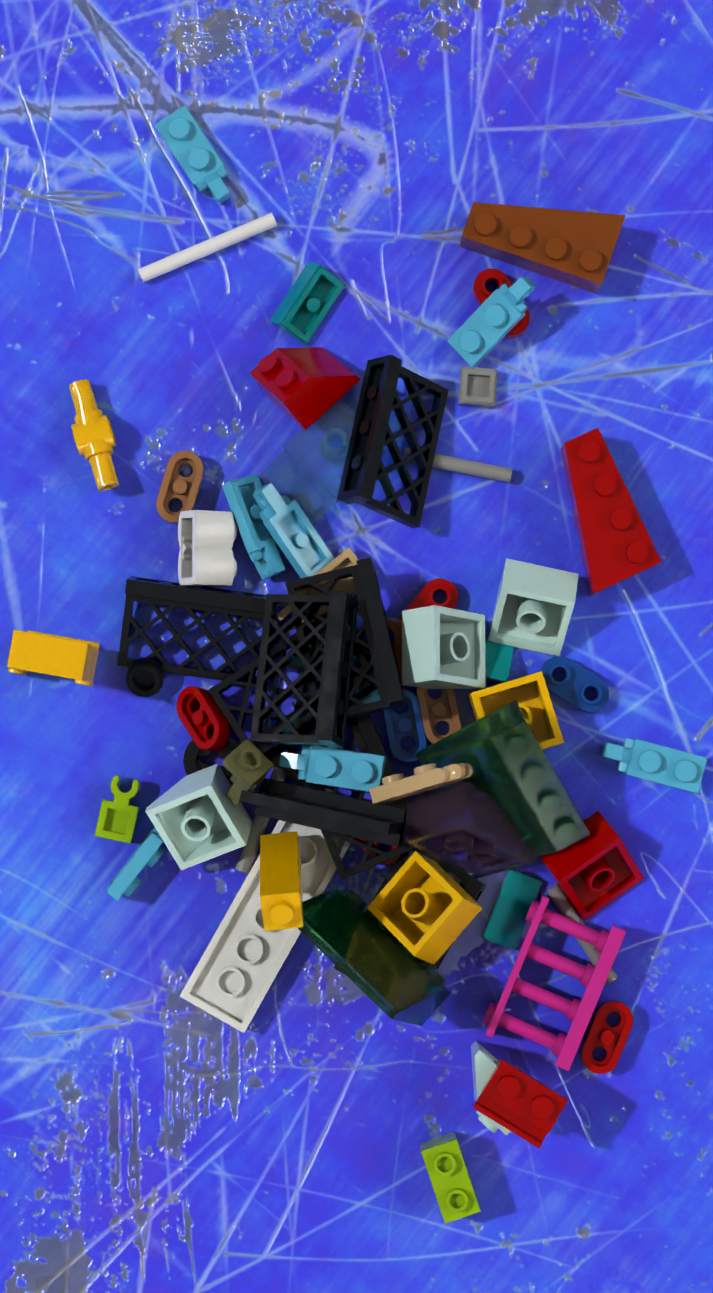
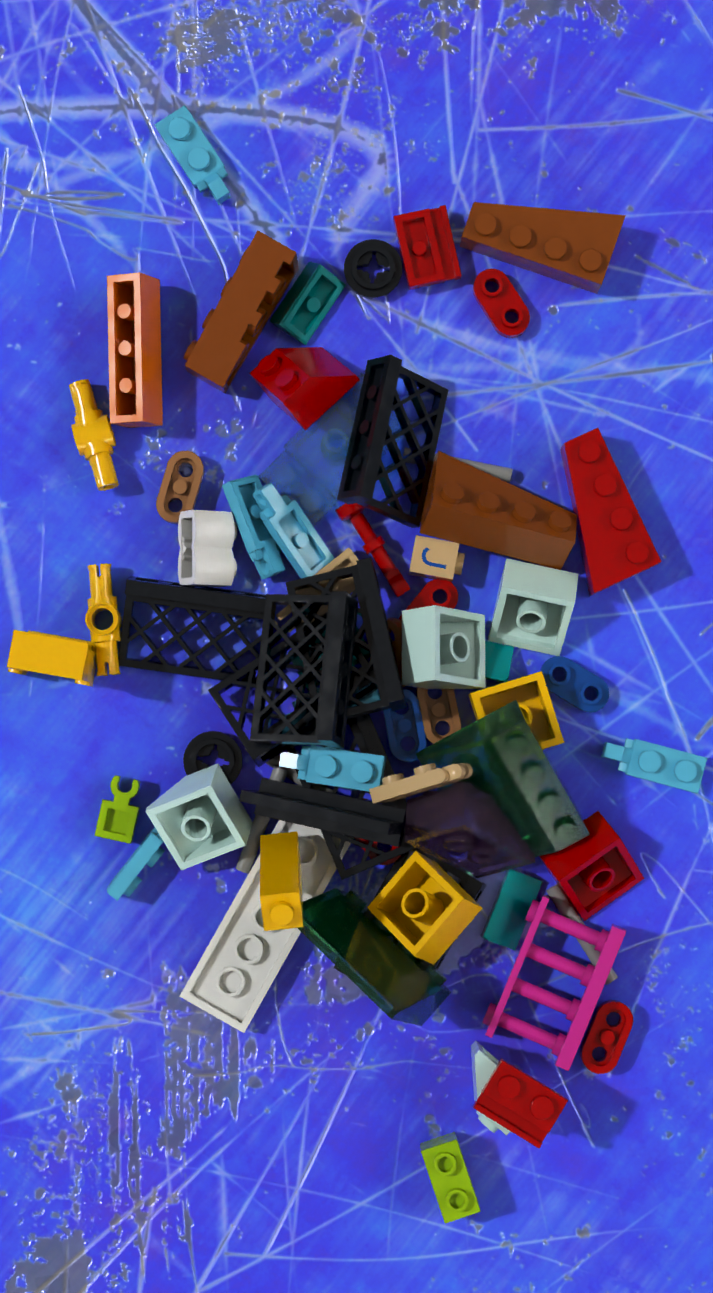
(100, 600): none -> yellow pin
(134, 350): none -> orange brick
(145, 677): black tile -> none
(203, 718): red plate -> none
(207, 247): white bar -> none
(241, 312): none -> dark orange wedge
(248, 769): olive bracket -> none
(374, 546): none -> red piece
(386, 258): none -> black gear
(427, 247): none -> red plate
(436, 559): none -> tan brick
(477, 387): light grey tile -> none
(492, 321): medium azure hinge -> none
(495, 515): none -> dark orange wedge

